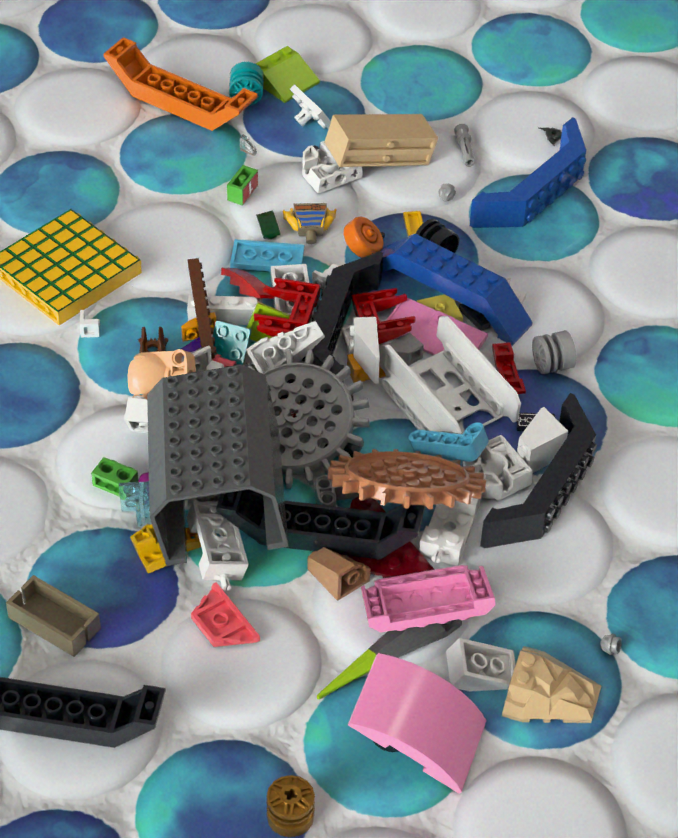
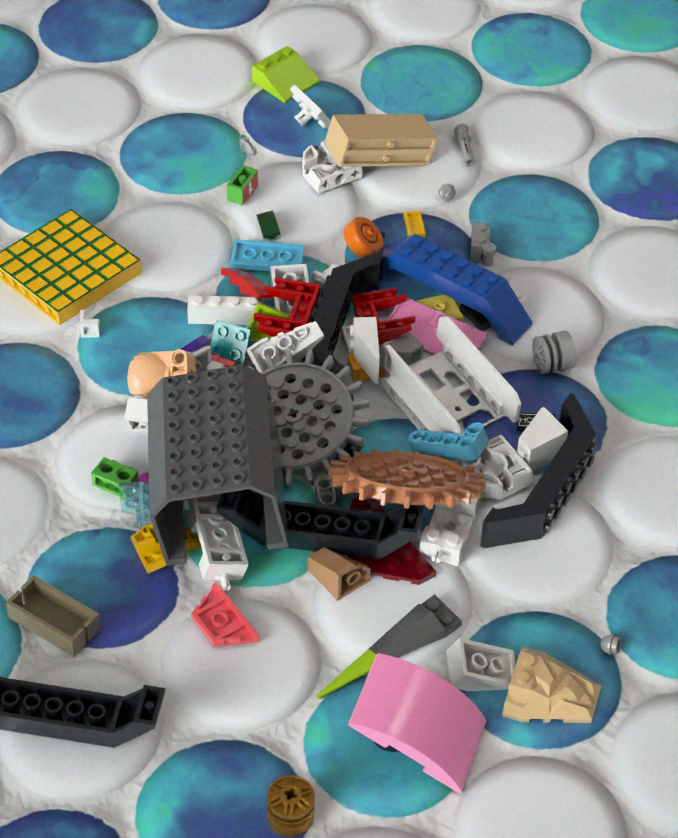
(145, 344): reddish brown piece -> none
(172, 91): orange slope -> none
(190, 328): light orange slope -> none
(201, 304): reddish brown piece -> none
(247, 76): teal wheel -> none
(310, 219): torso -> none
(427, 598): bright pink slope -> none
(439, 234): black wheel -> none
(480, 244): none -> light grey hinge
(506, 366): red slope -> none
(535, 191): blue slope -> none
(552, 134): pearl dark grey piece -> none

